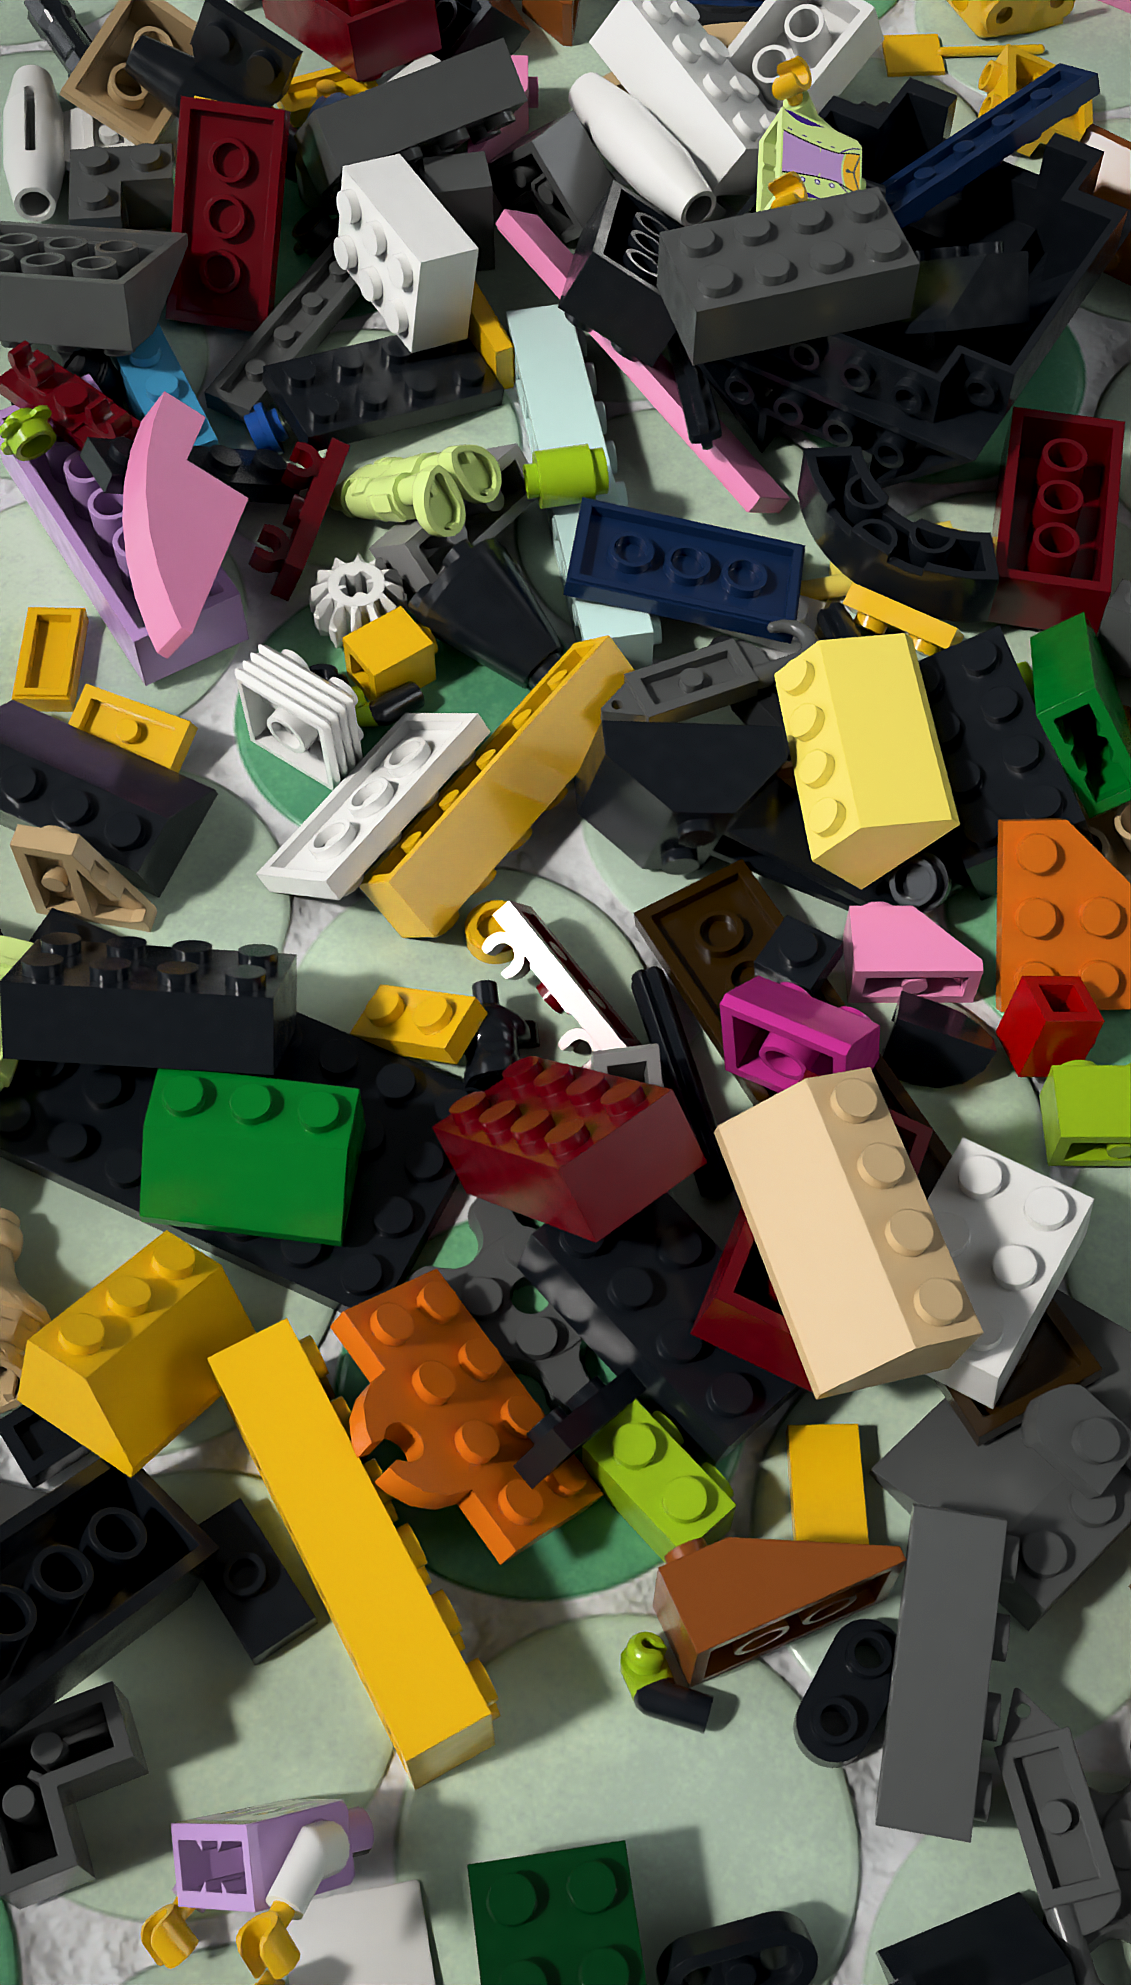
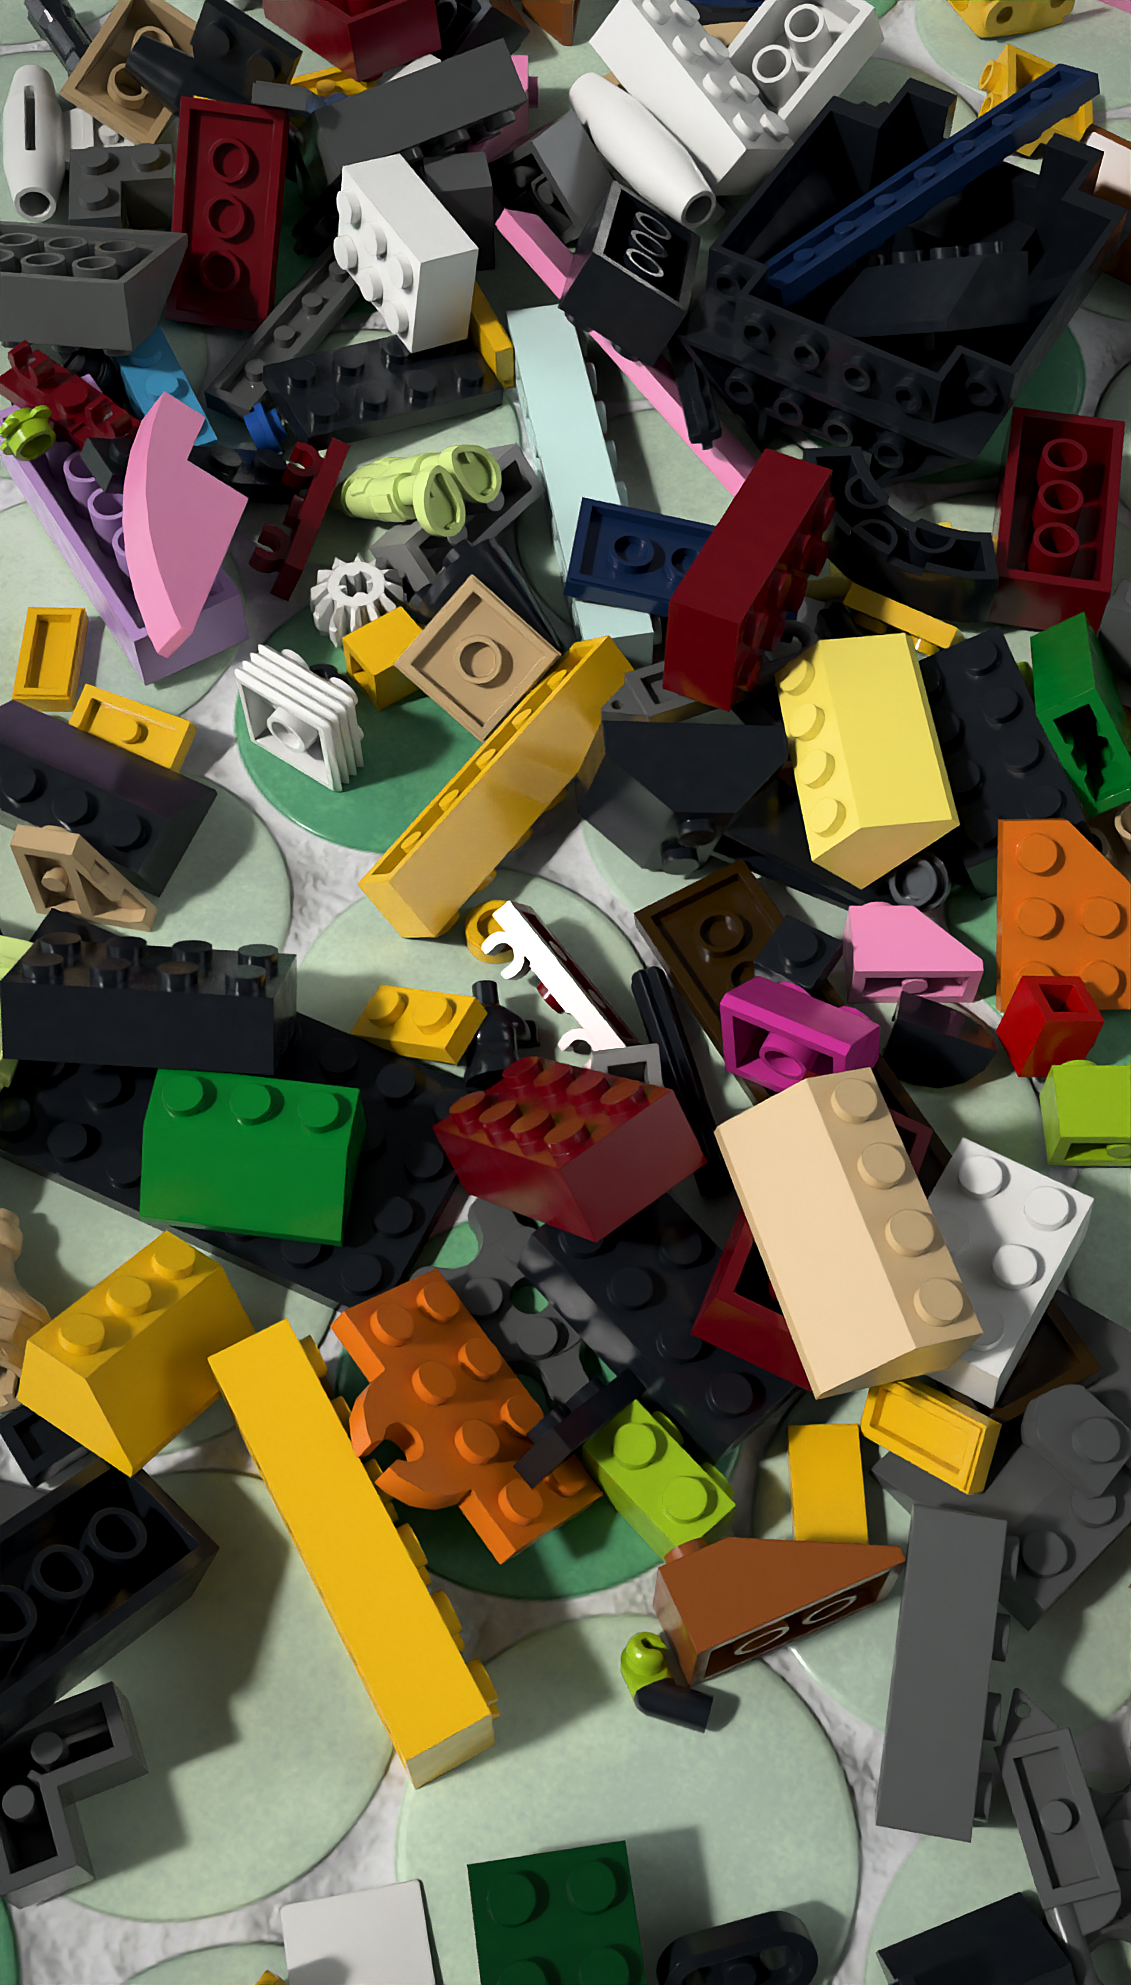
(253, 1584): black plate -> none
(257, 1862): torso -> none
(296, 99): none -> dark grey tile
(373, 805): white plate -> none
(388, 707): black arm -> none
(477, 659): none -> tan tile
(566, 475): lime brick -> none
(748, 580): none -> dark red brick
(786, 275): dark grey brick -> none
(801, 152): torso -> none
(849, 1689): black plate -> none
(923, 55): yellow piece -> none
(931, 1432): none -> yellow tile

